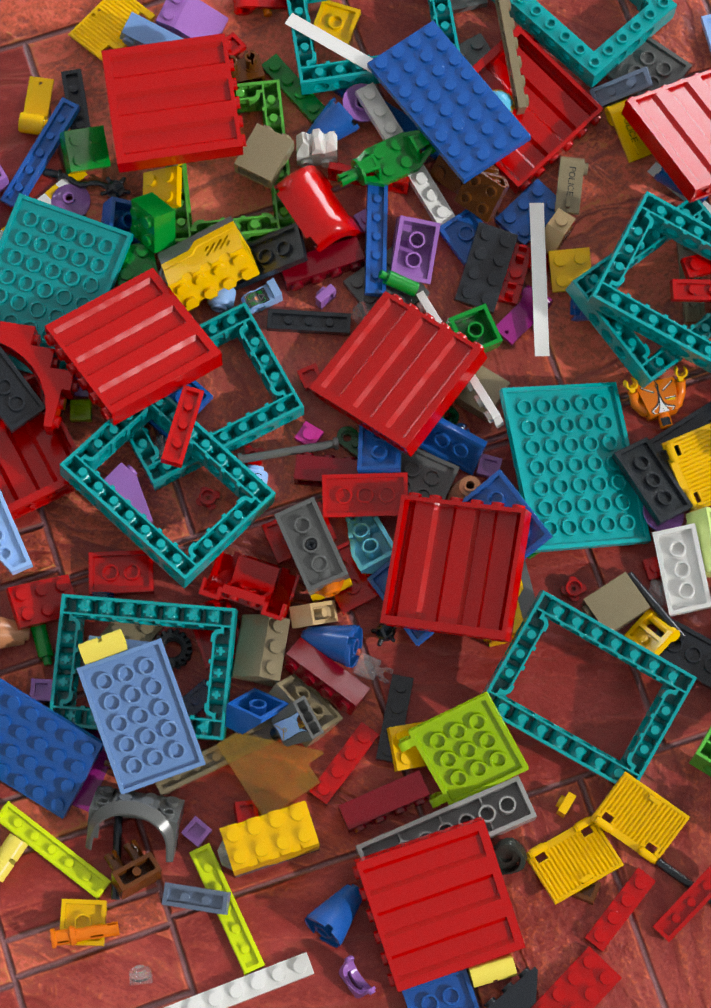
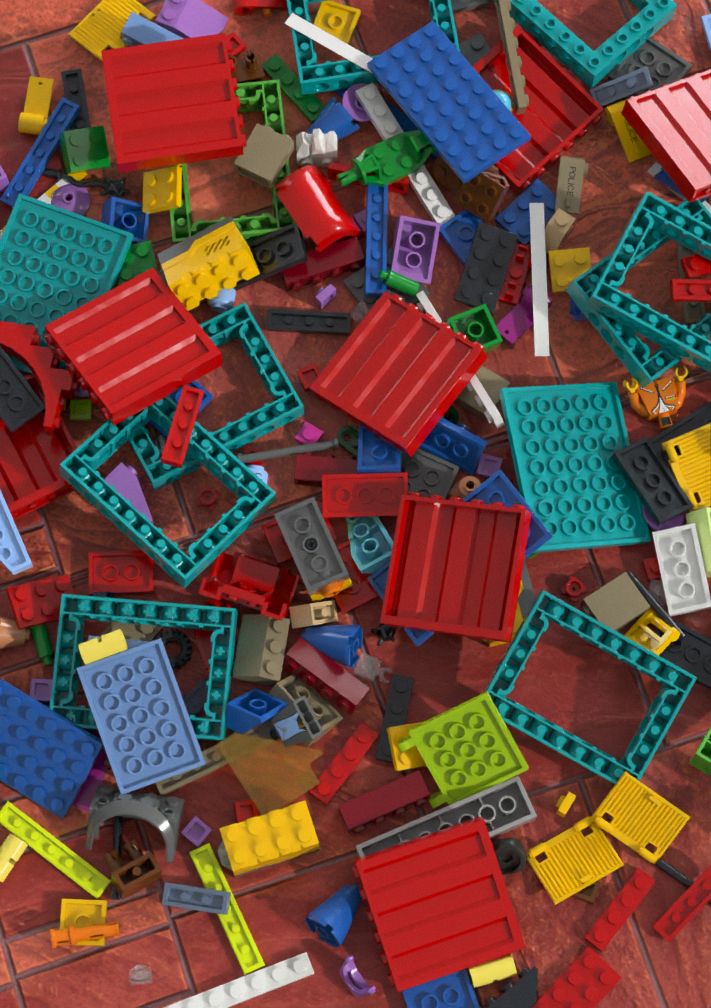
(153, 222): green brick -> none
(263, 297): light blue leg -> none

